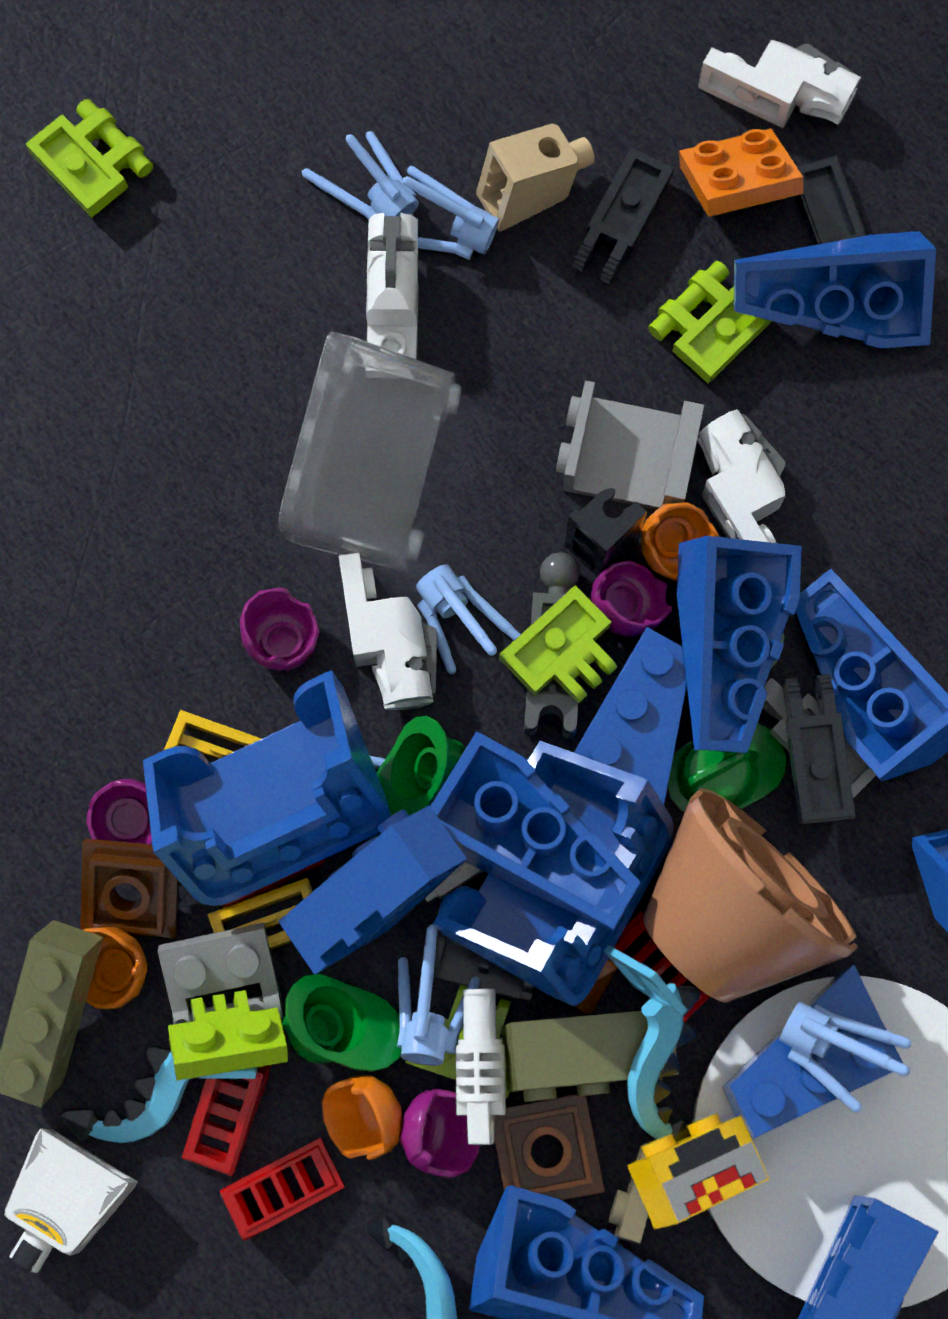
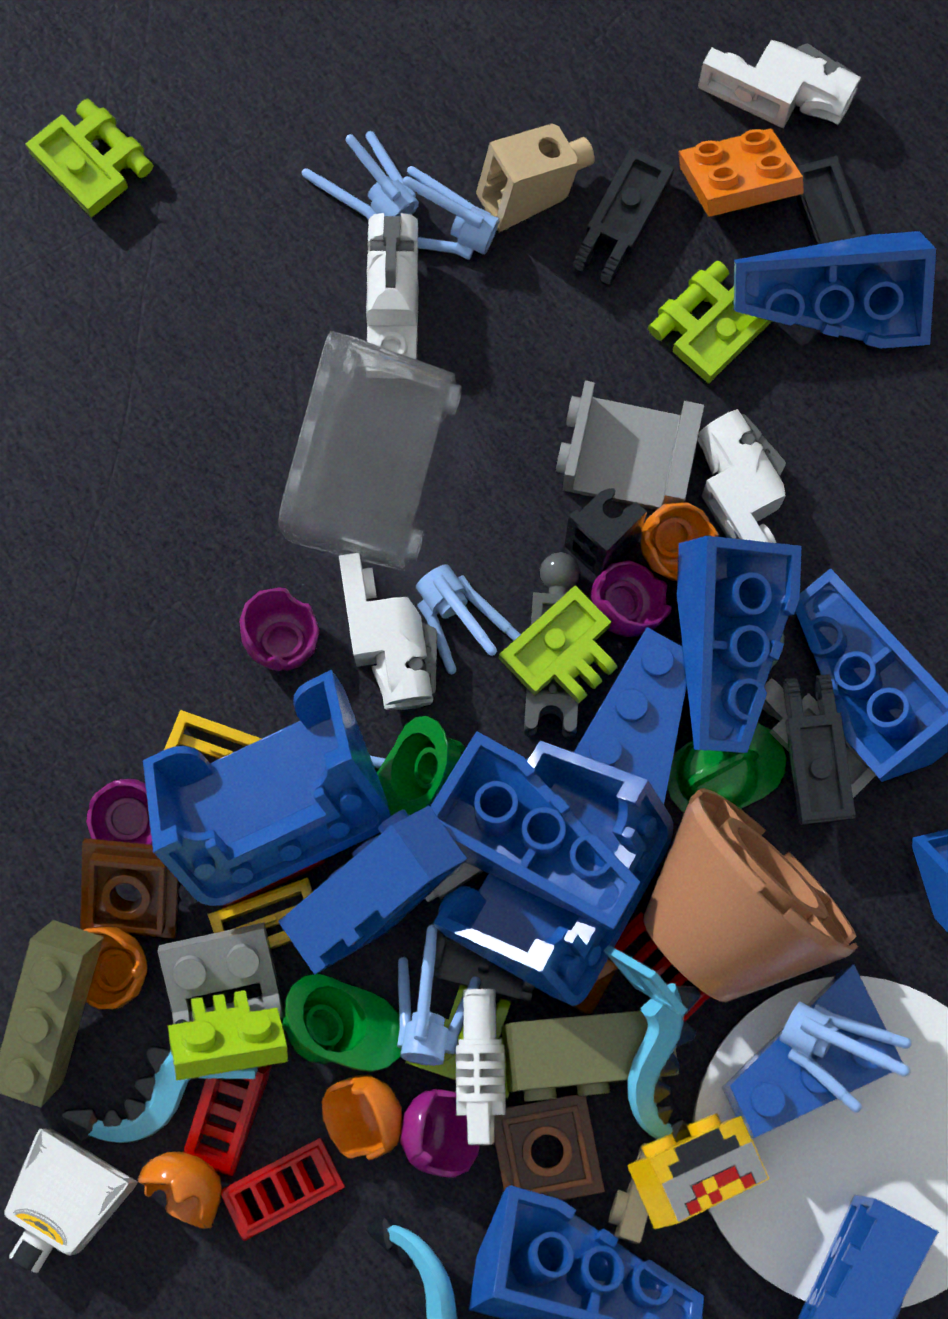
(189, 1187): none -> orange hair

